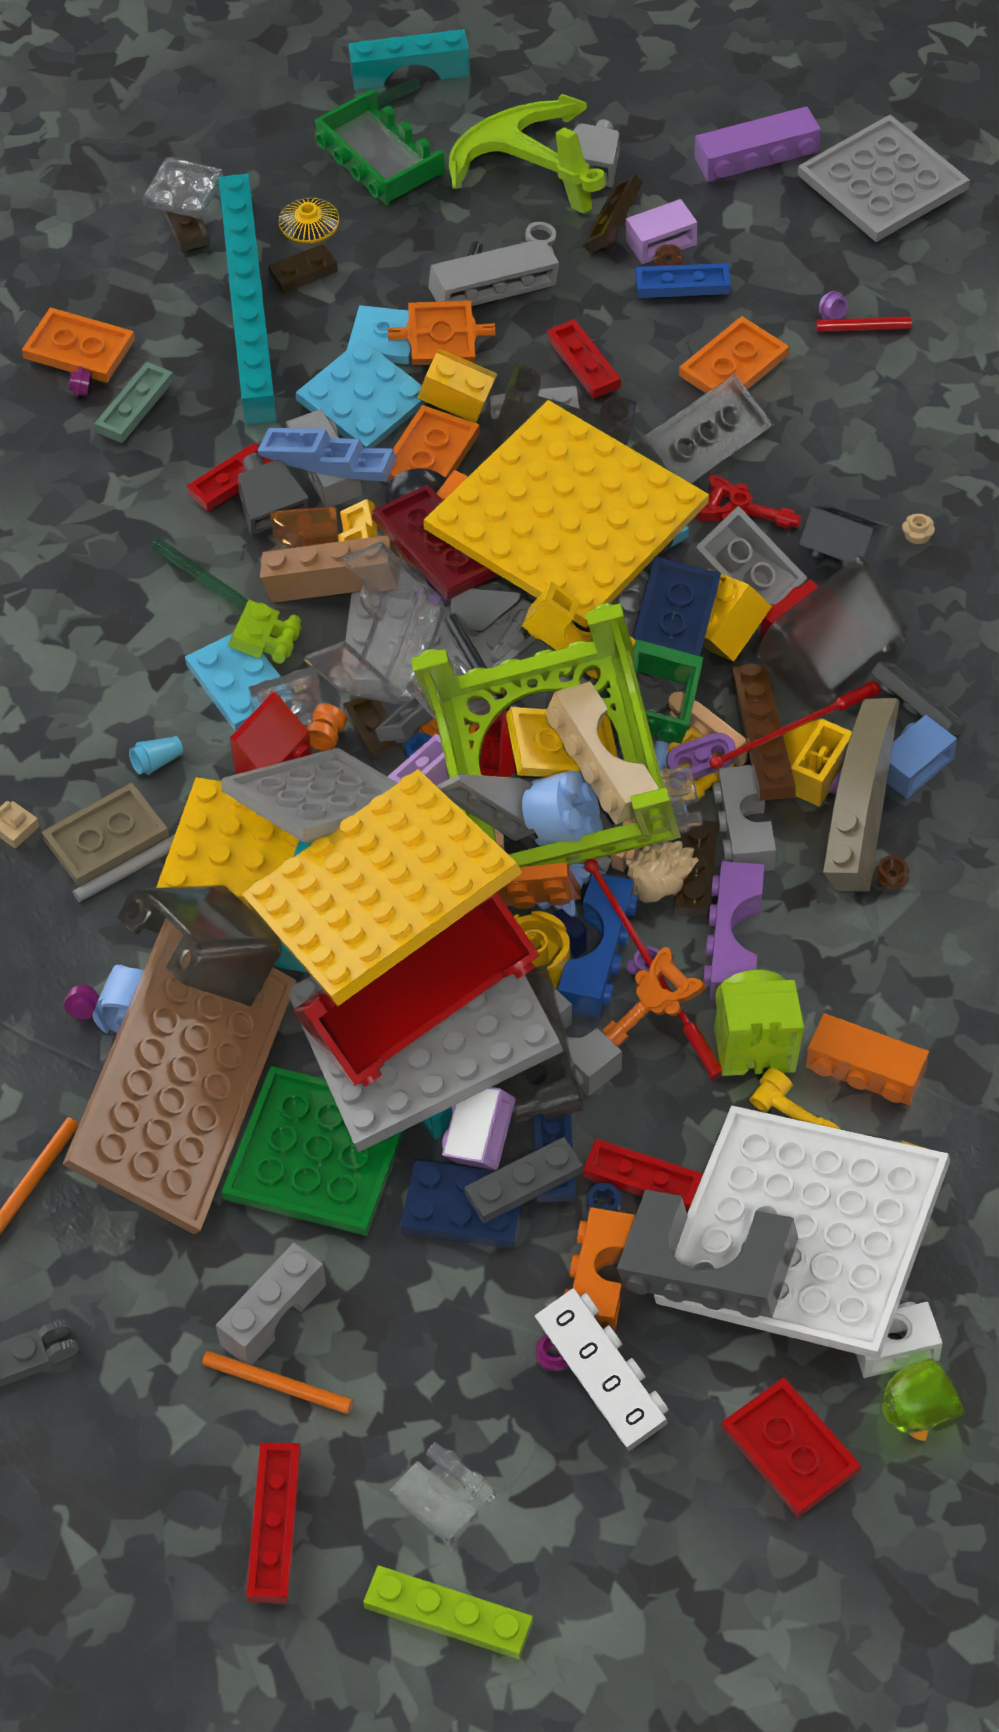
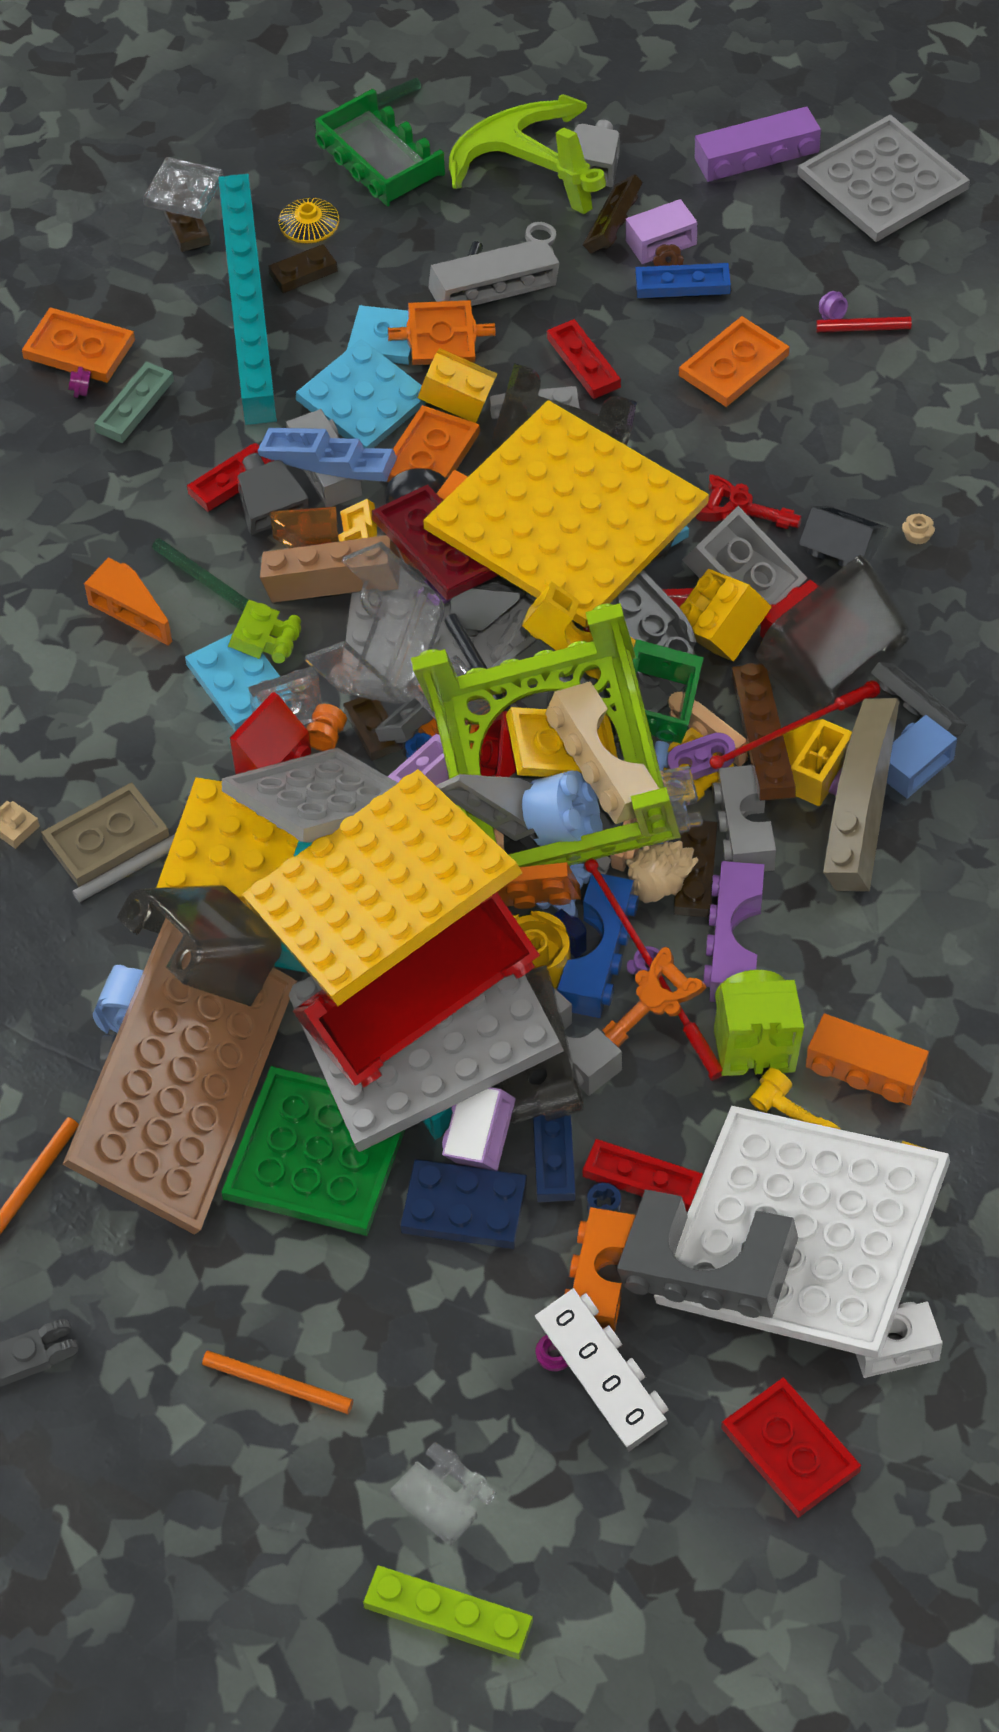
(81, 1002): magenta plate -> none
(122, 595): none -> orange slope
(154, 754): medium azure cone -> none
(251, 1322): light grey arch -> none
(273, 1523): red plate -> none
(376, 59): teal arch -> none
(523, 1180): dark grey plate -> none
(677, 606): dark blue plate -> none
(706, 412): clear smoke hinge -> none
(893, 865): reddish brown plate -> none
(920, 1399): clear neon green piece -> none

